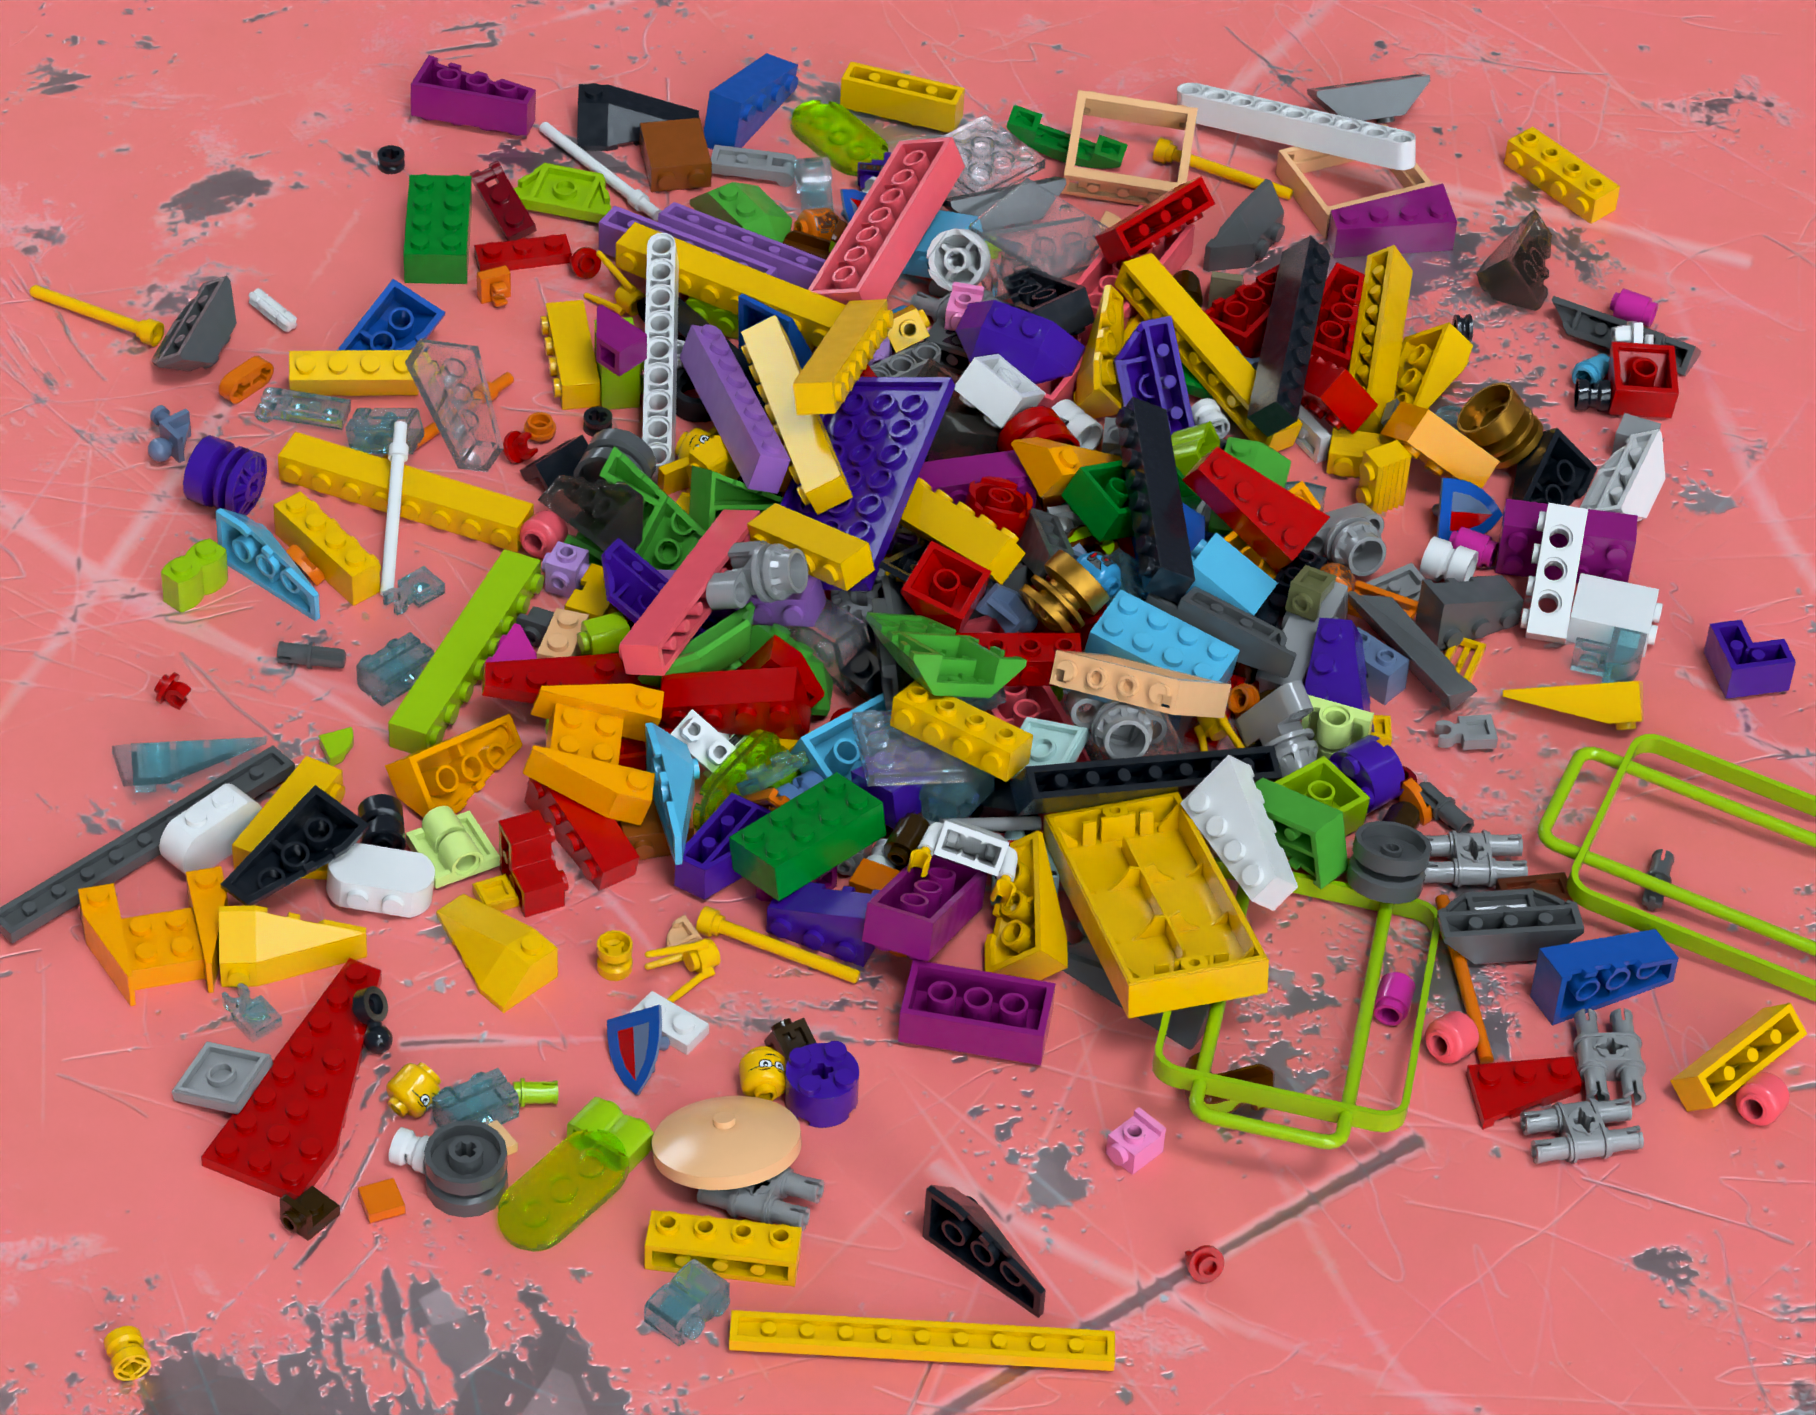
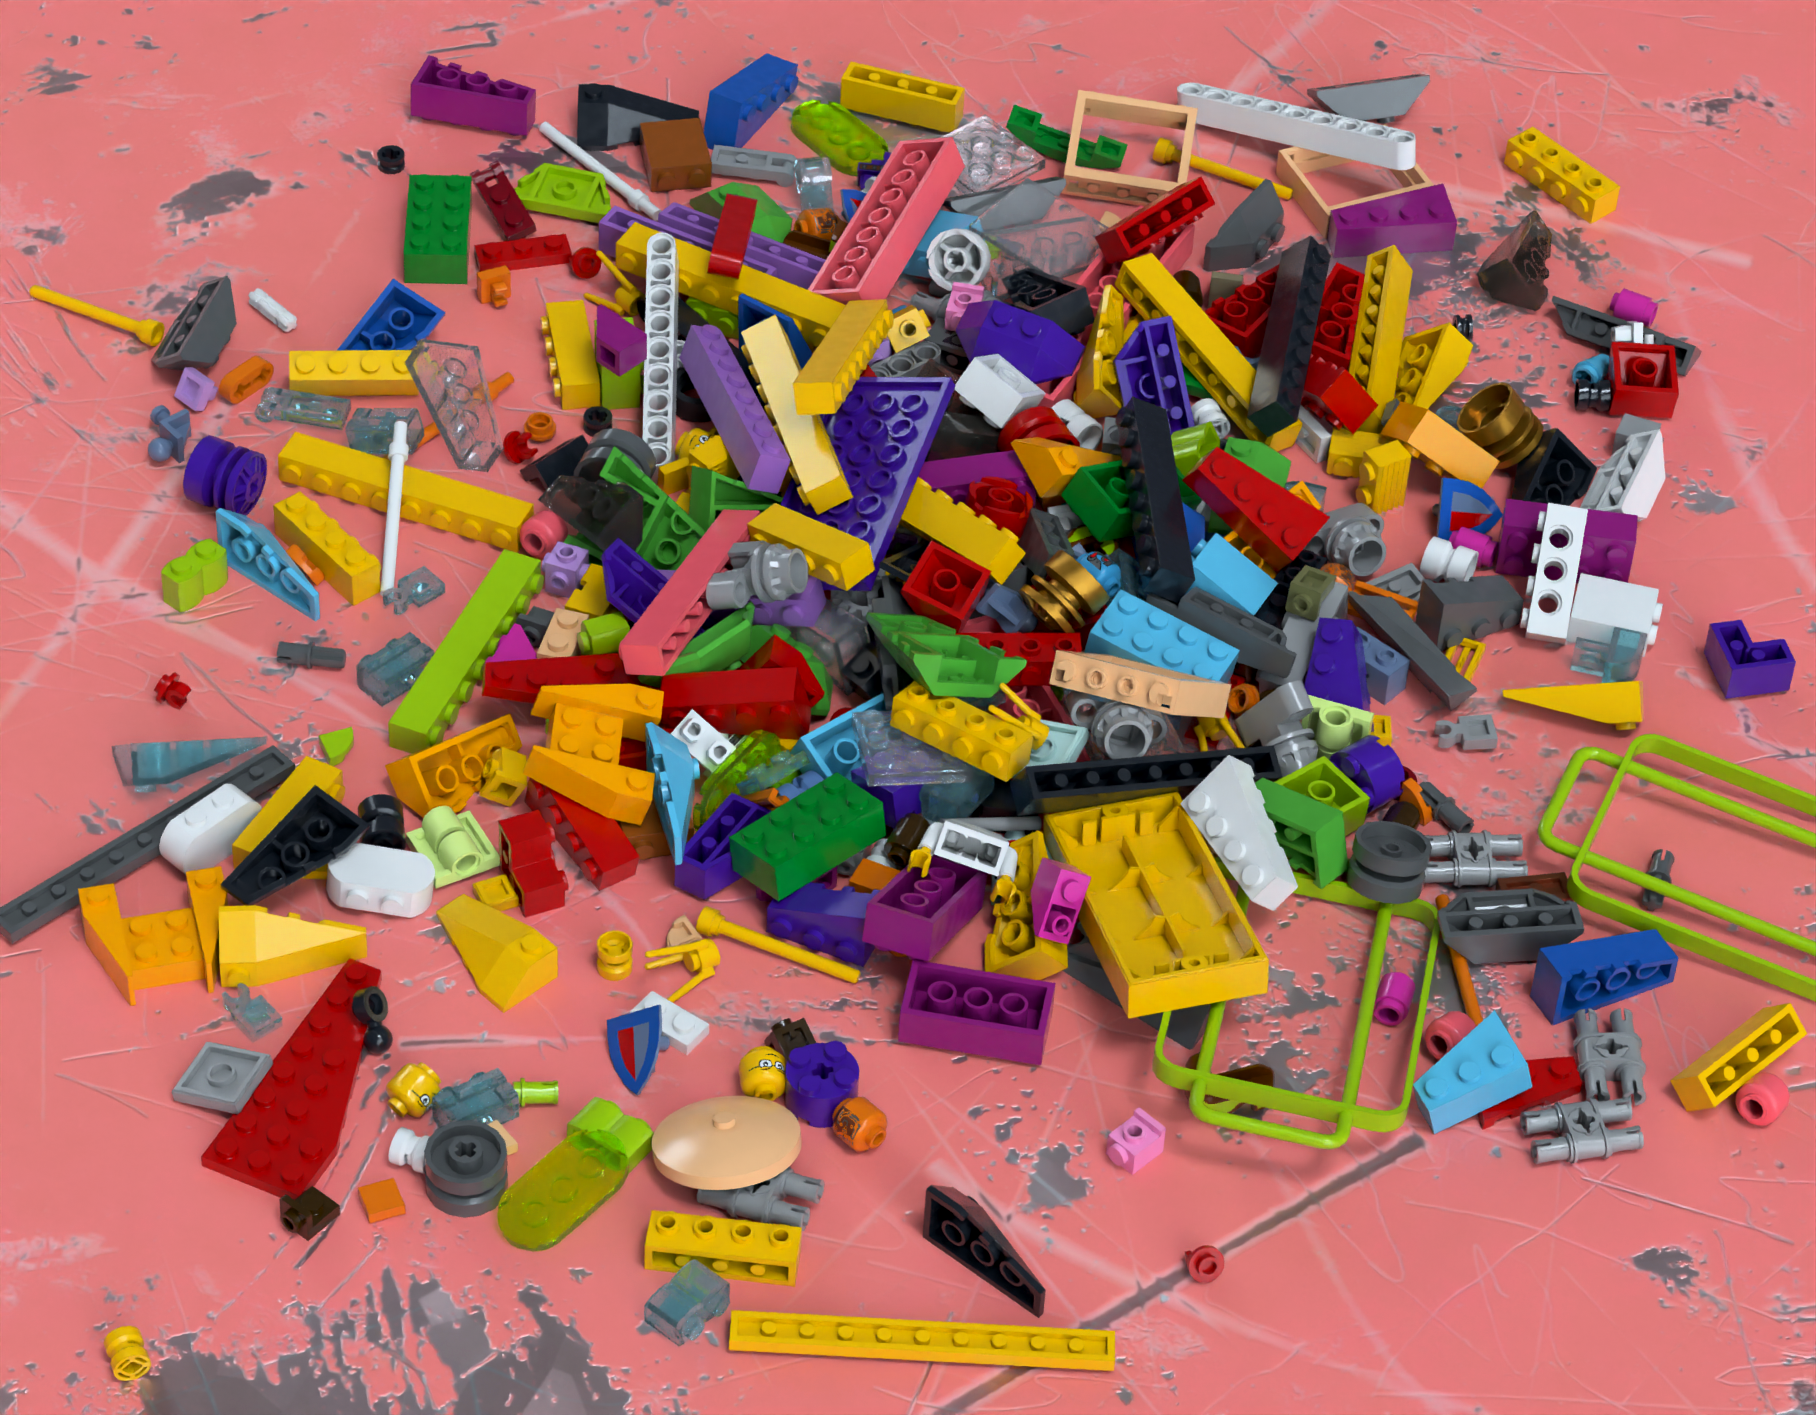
(195, 389): none -> lavender tile
(504, 776): none -> yellow brick
(732, 236): none -> red beam
(859, 1124): none -> orange head
(1029, 723): none -> yellow plant
(1057, 899): none -> dark pink slope
(1472, 1076): none -> medium azure wedge

